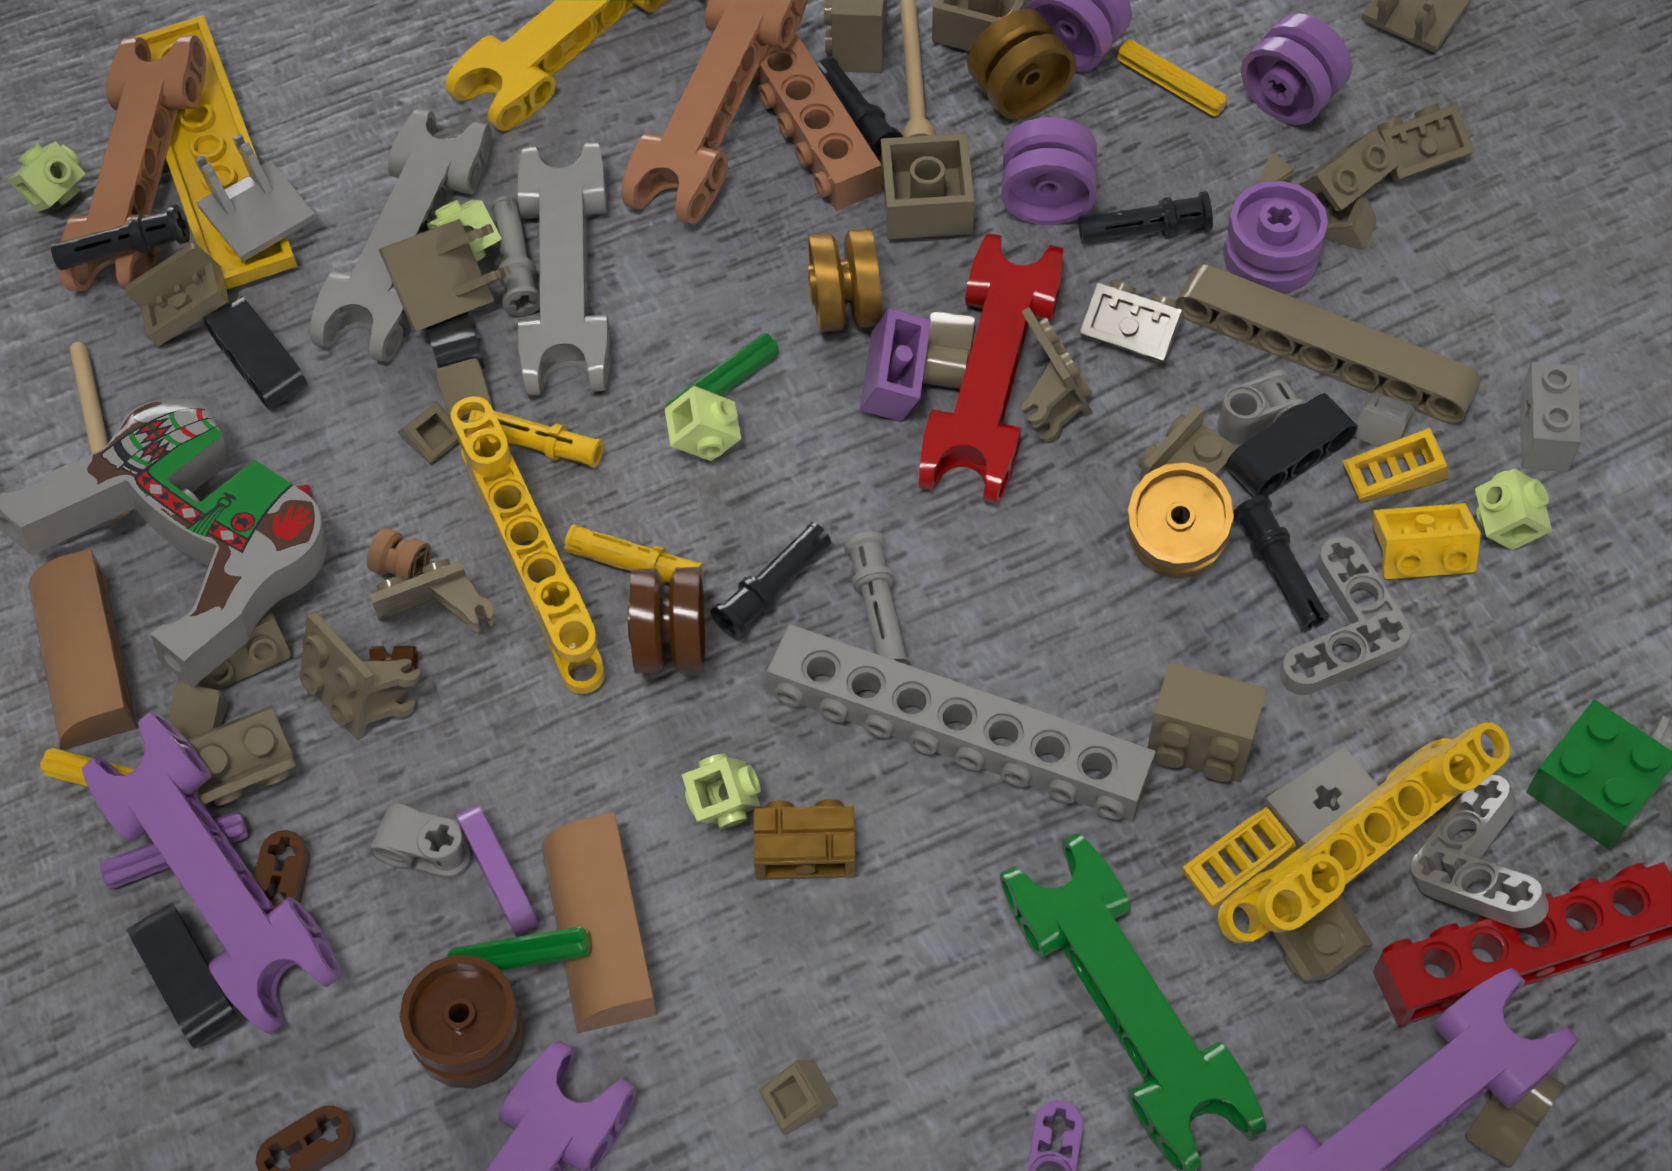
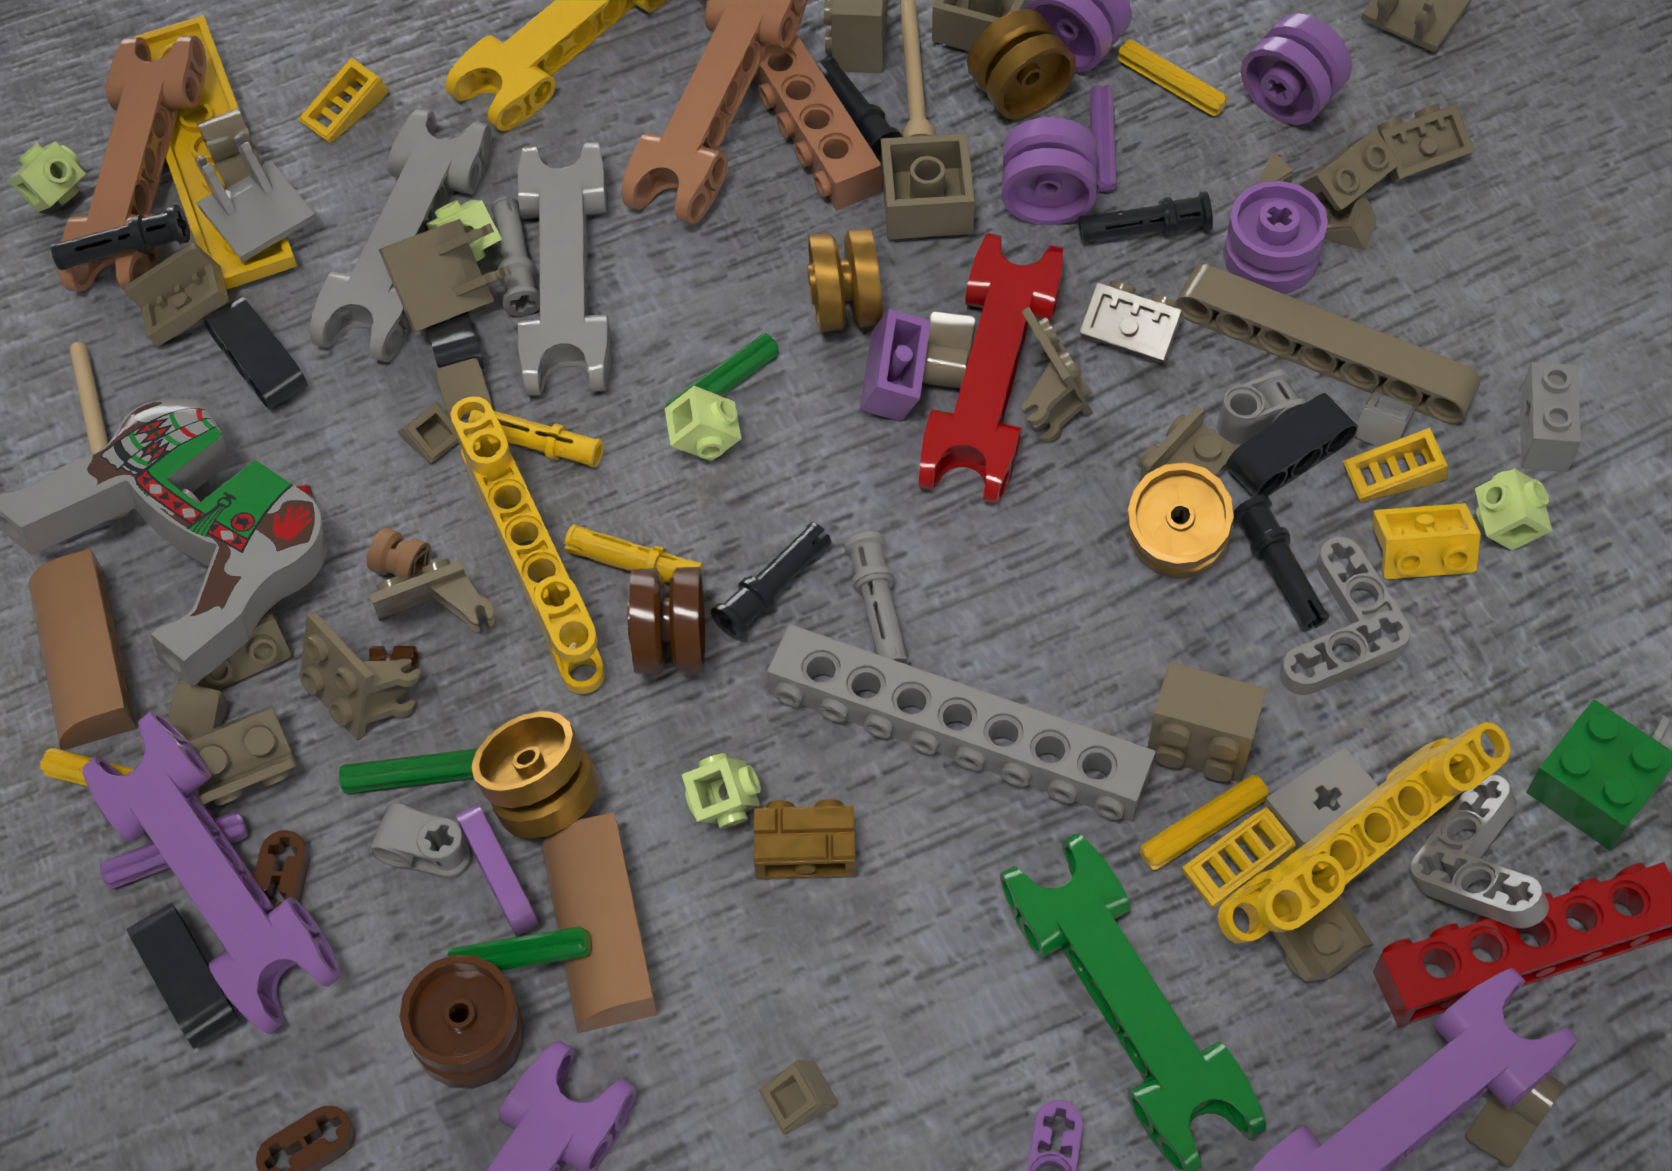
(218, 138): none -> dark tan panel
(343, 83): none -> yellow slope
(406, 771): none -> green axle
(536, 774): none -> pearl gold wheel
(1103, 131): none -> medium lavender axle
(1203, 822): none -> yellow axle

